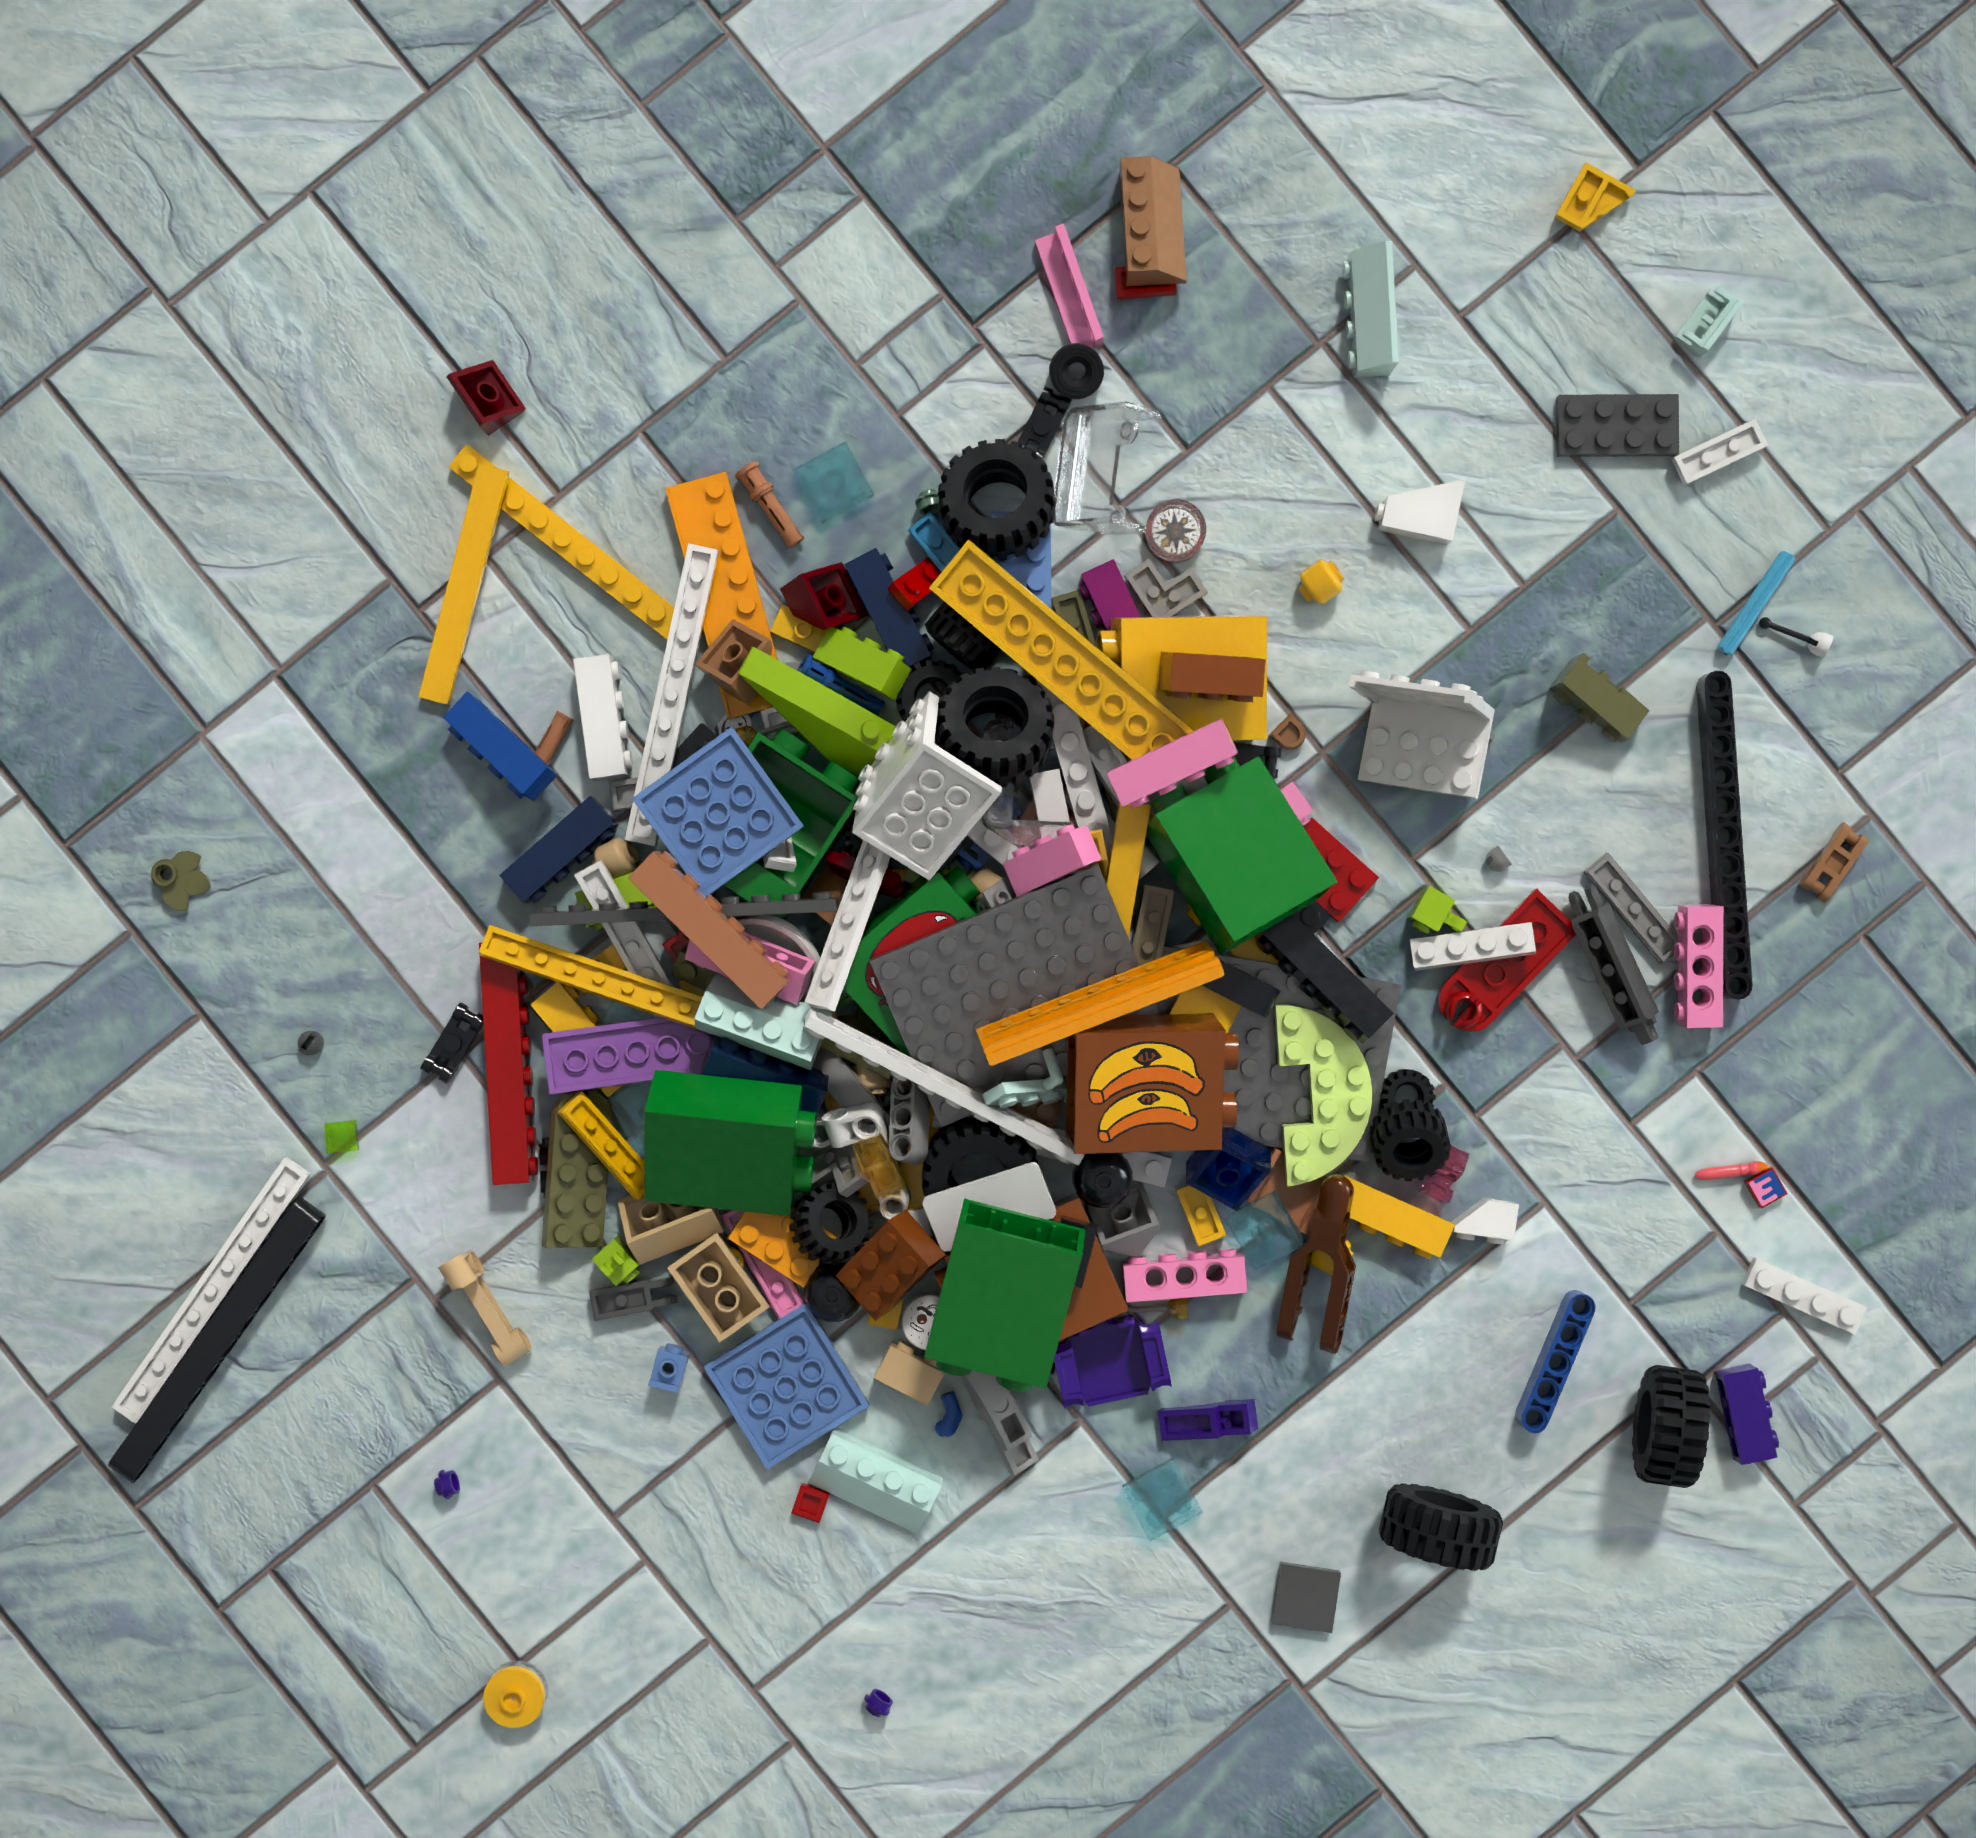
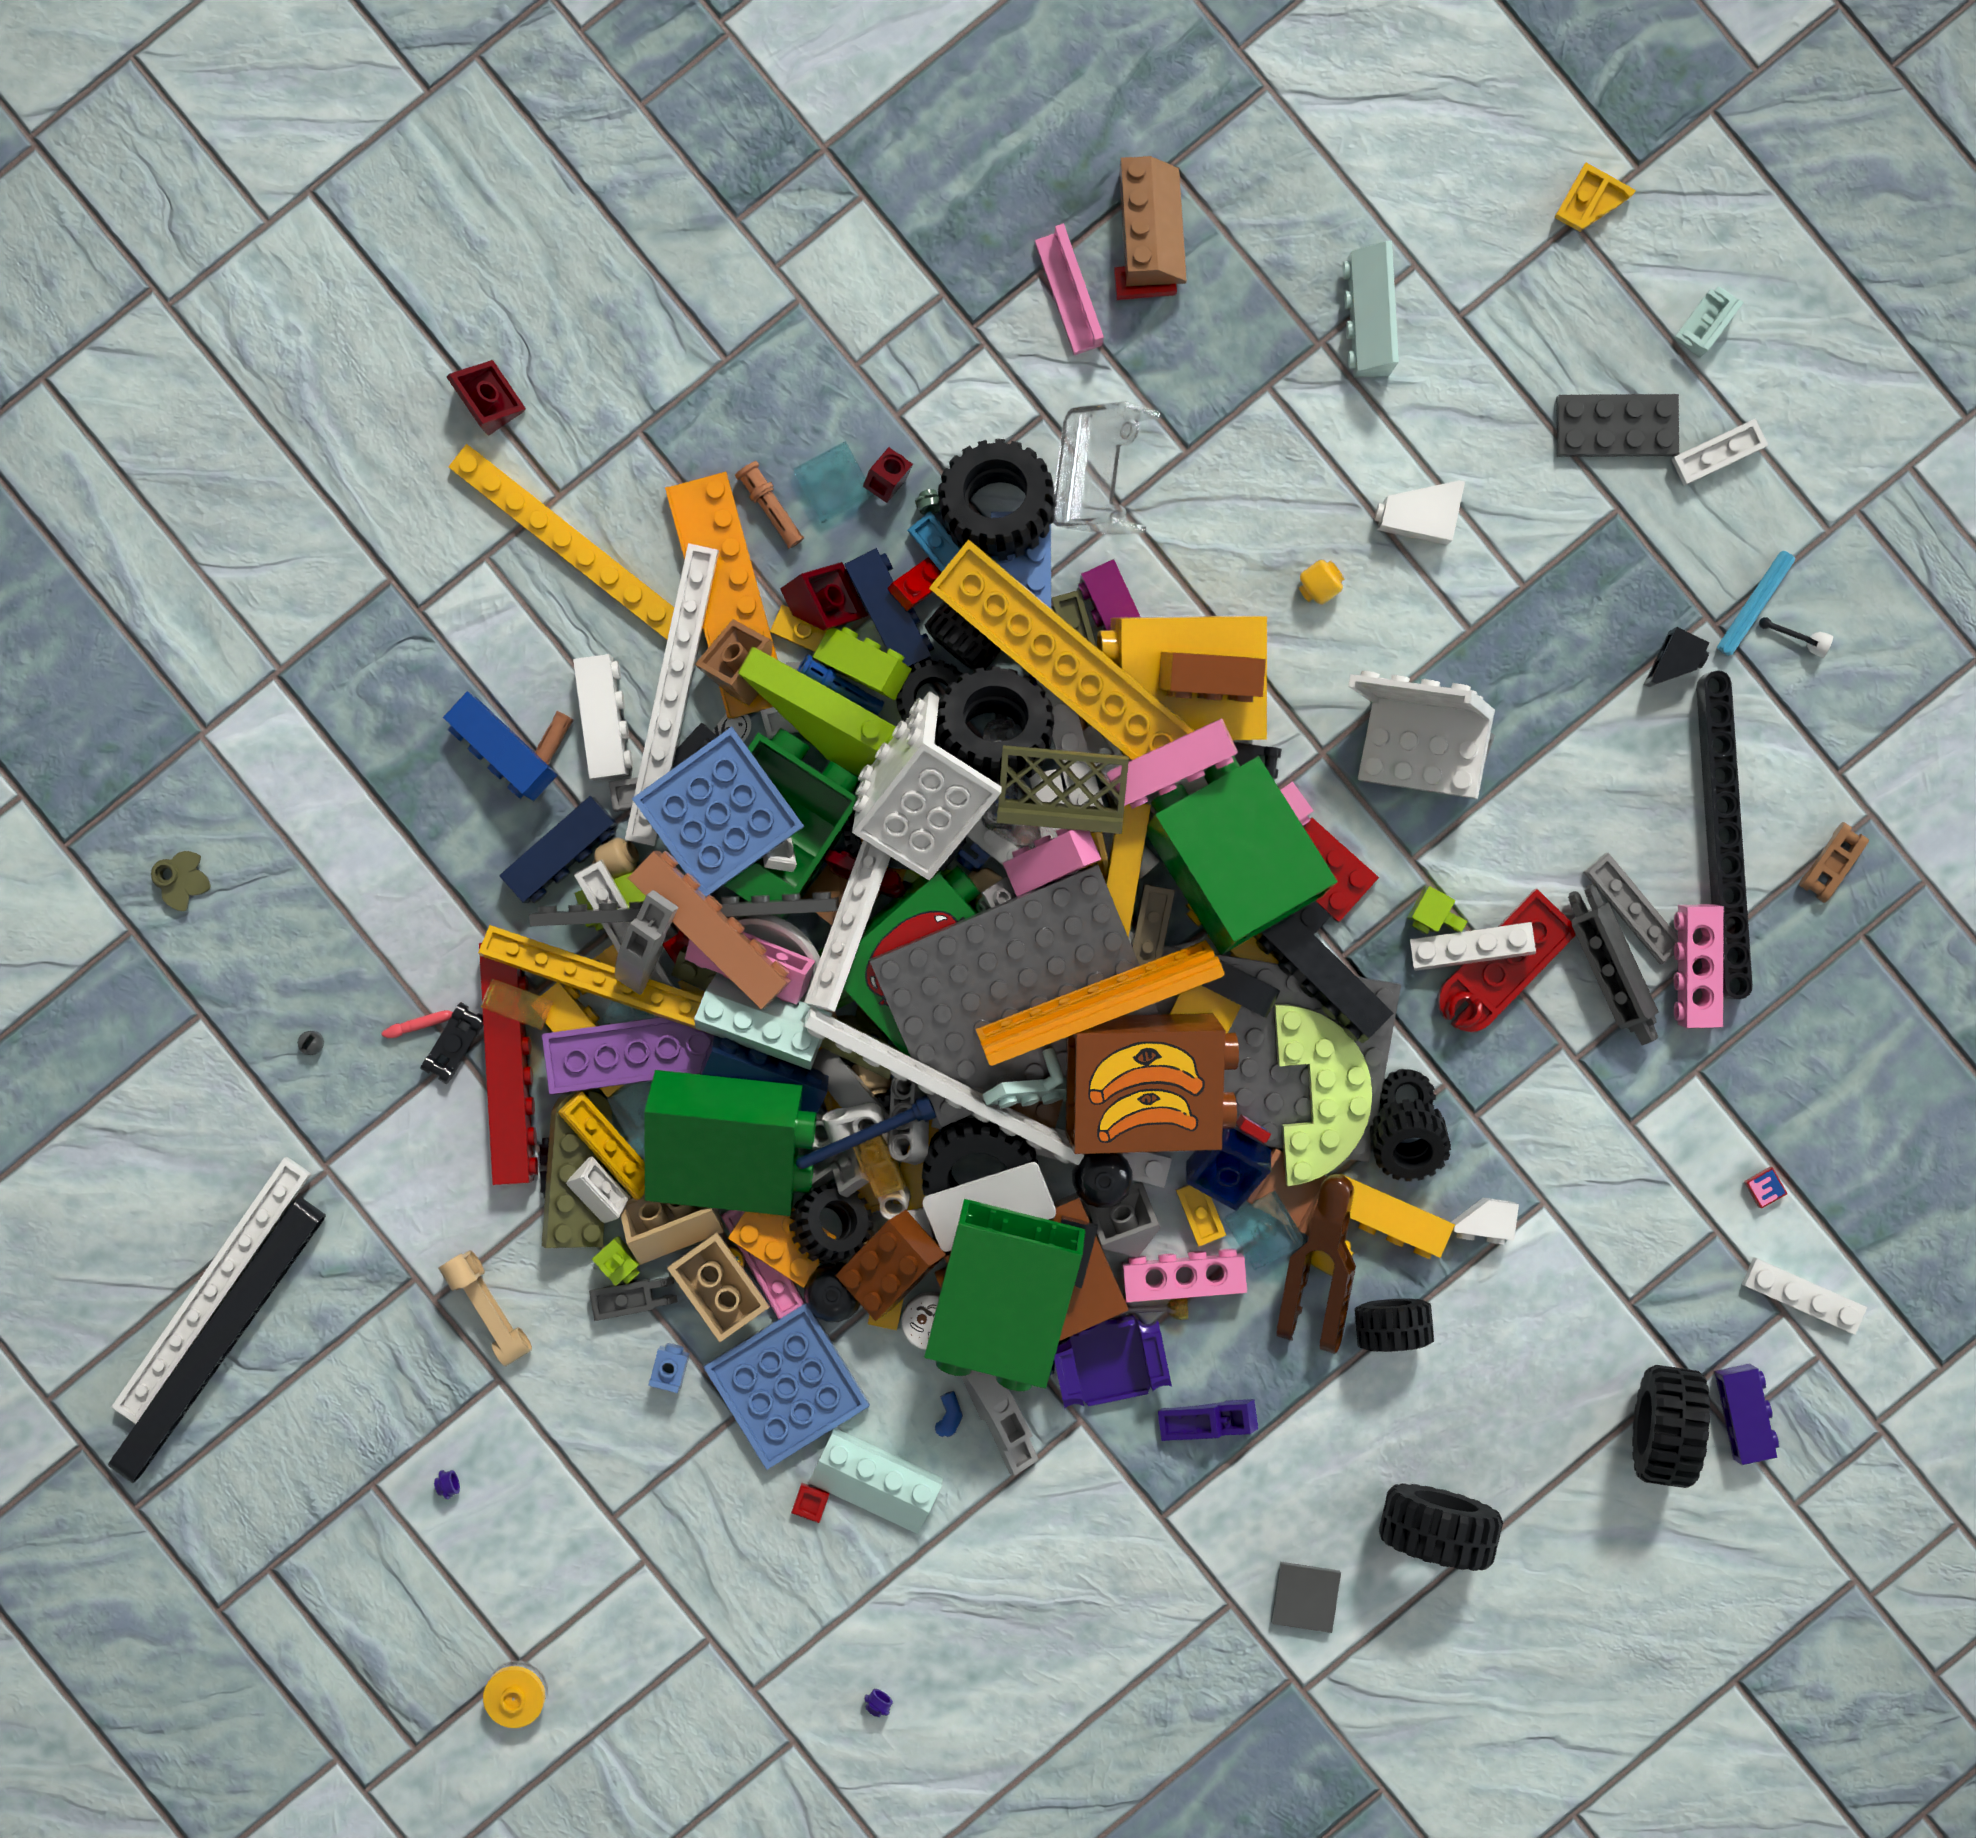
(341, 1136): clear neon green tile -> none
(416, 1024): none -> coral piece
(464, 584): yellow tile -> none
(516, 1004): none -> clear yellow slope
(598, 1190): none -> white slope
(643, 942): none -> light grey slope
(748, 733): hinge -> none
(887, 474): none -> dark red brick
(909, 1372): tan brick -> none
(920, 1110): none -> dark blue piece
(1042, 426): black plate -> none
(1057, 814): none -> olive fence
(1093, 371): black tyre -> none
(1161, 1499): clear light blue plate -> none
(1164, 598): light grey plate -> none
(1175, 531): clear piece -> none
(1253, 1129): none -> red tile
(1289, 733): medium nougat tile -> none
(1394, 1325): none -> black tyre
(1439, 1184): clear pink leg -> none
(1497, 860): light grey hinge -> none
(1555, 1376): blue beam -> none
(1598, 699): olive wedge -> none
(1678, 656): none -> black slope
(1752, 1168): coral piece -> none

